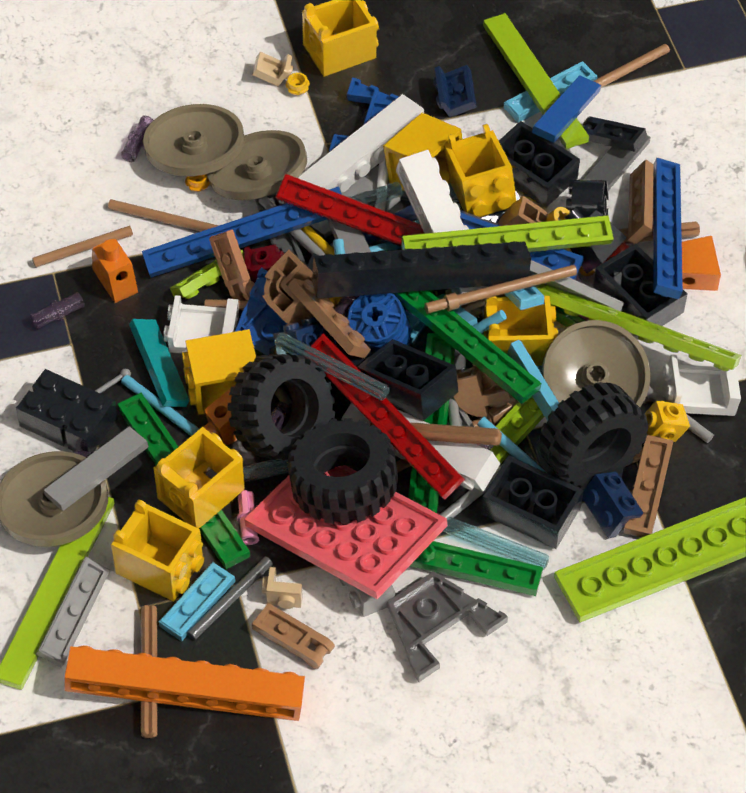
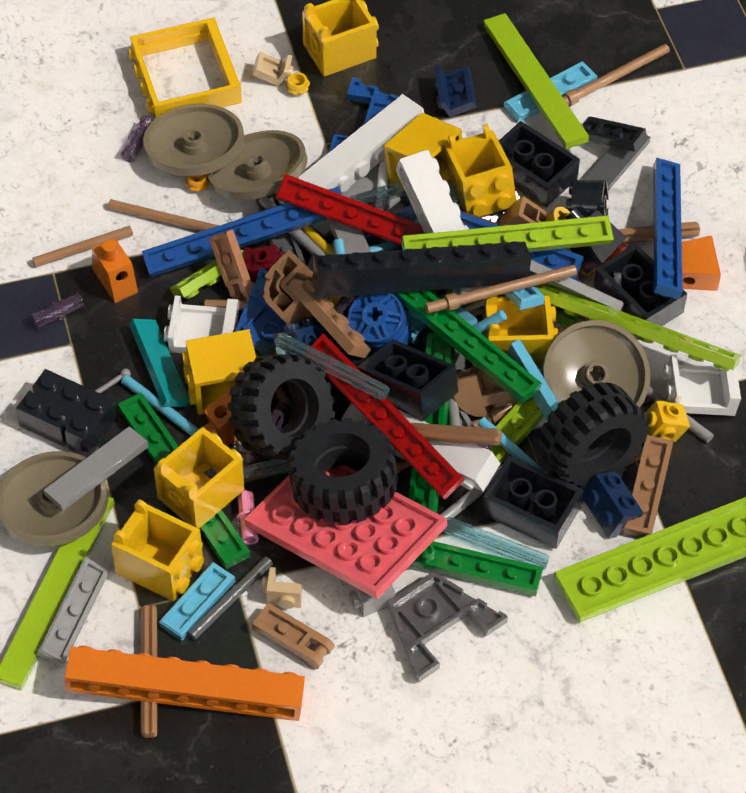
(178, 37): none -> yellow window
(566, 109): blue tile -> none
(640, 202): medium nougat plate -> none

